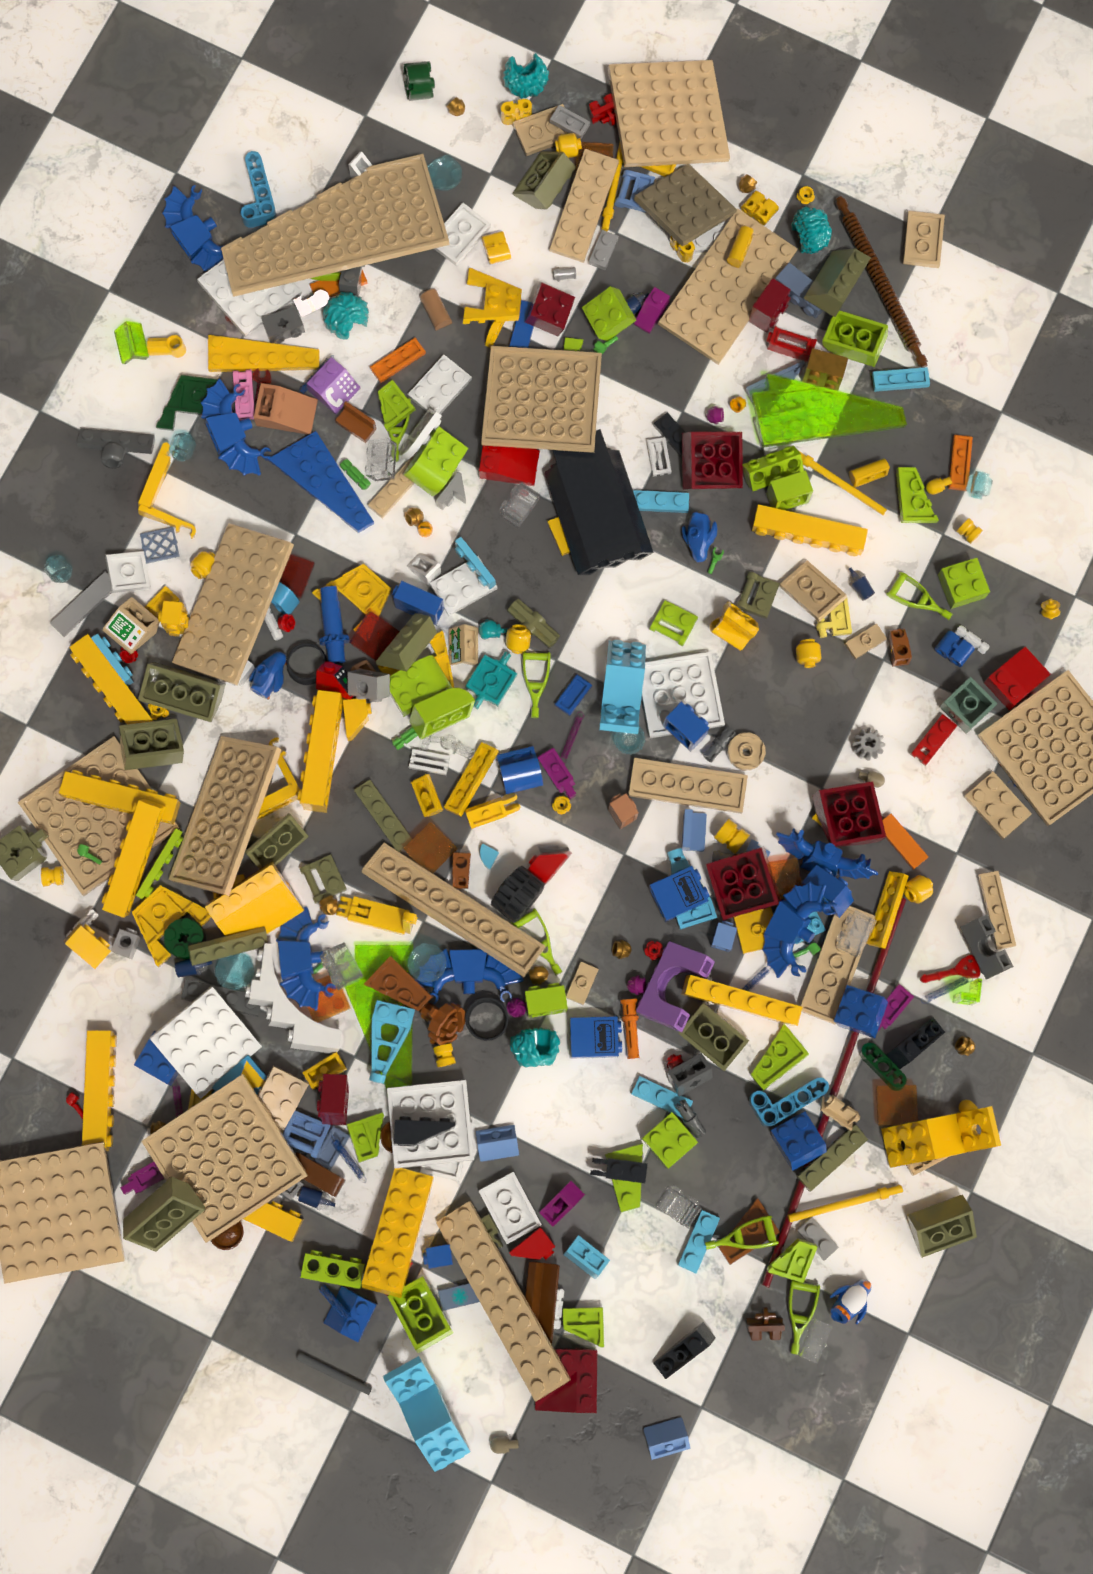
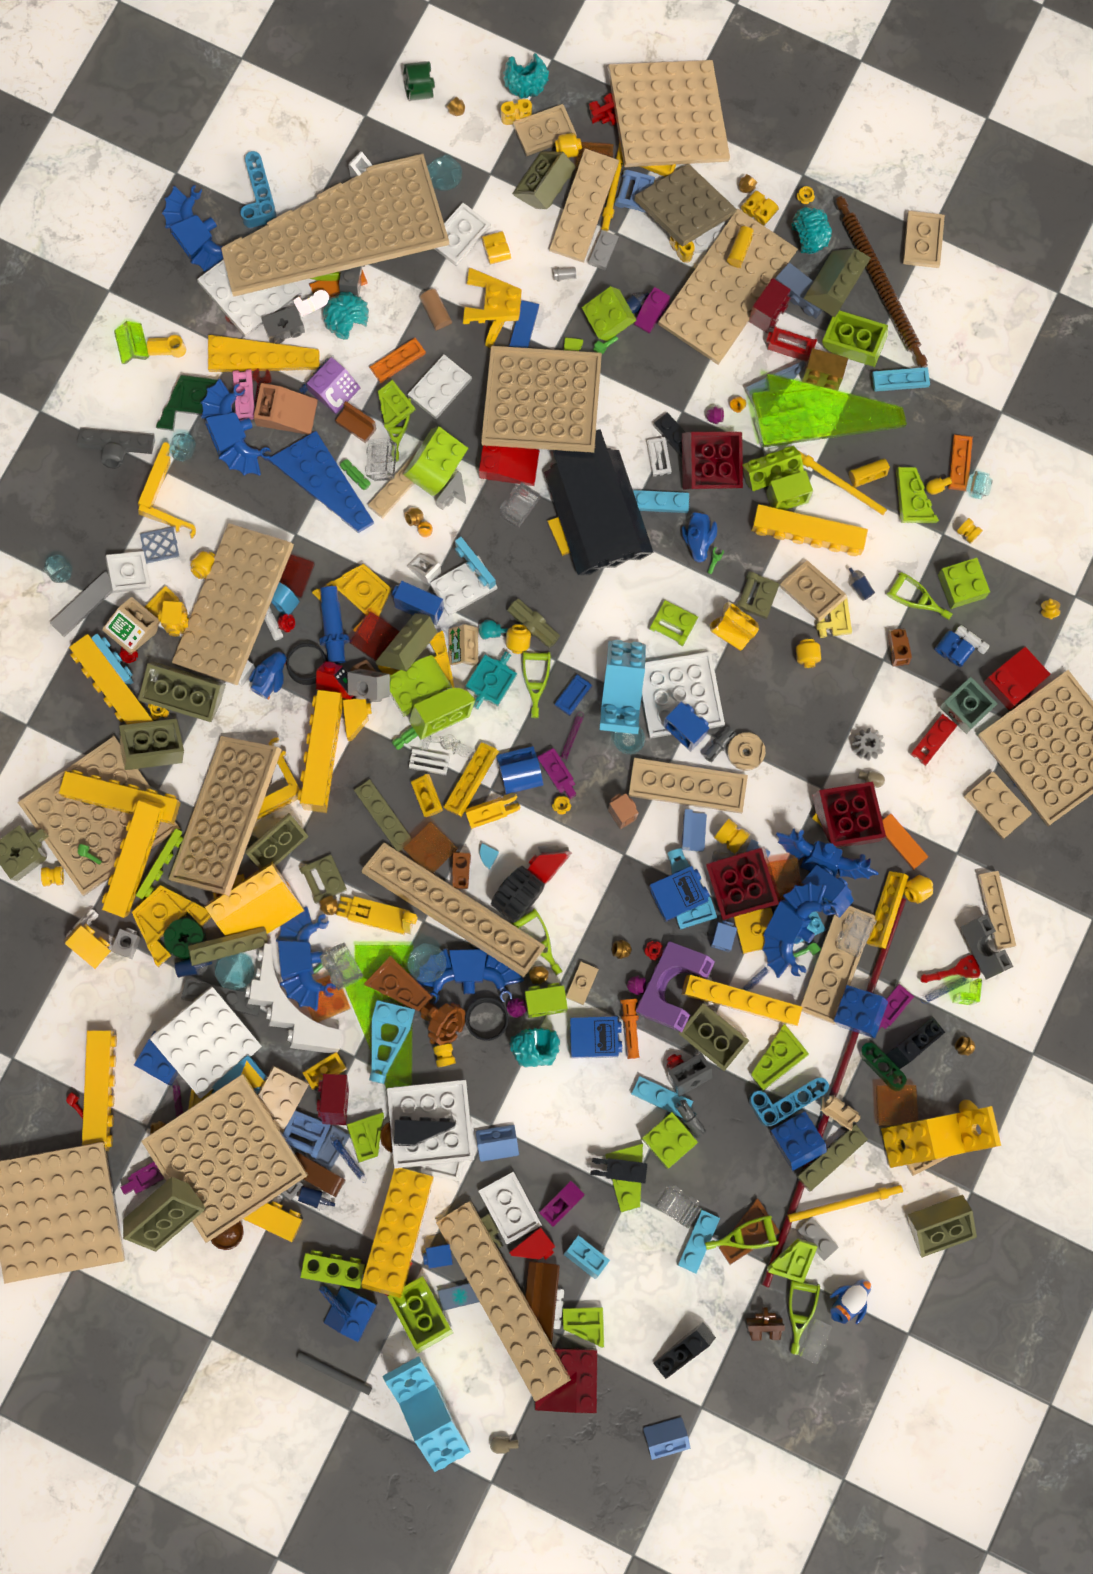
(420, 434): white plate -> none
(550, 309): dark red brick -> none
(569, 121): light grey plate -> none
(865, 641): tan plate -> none

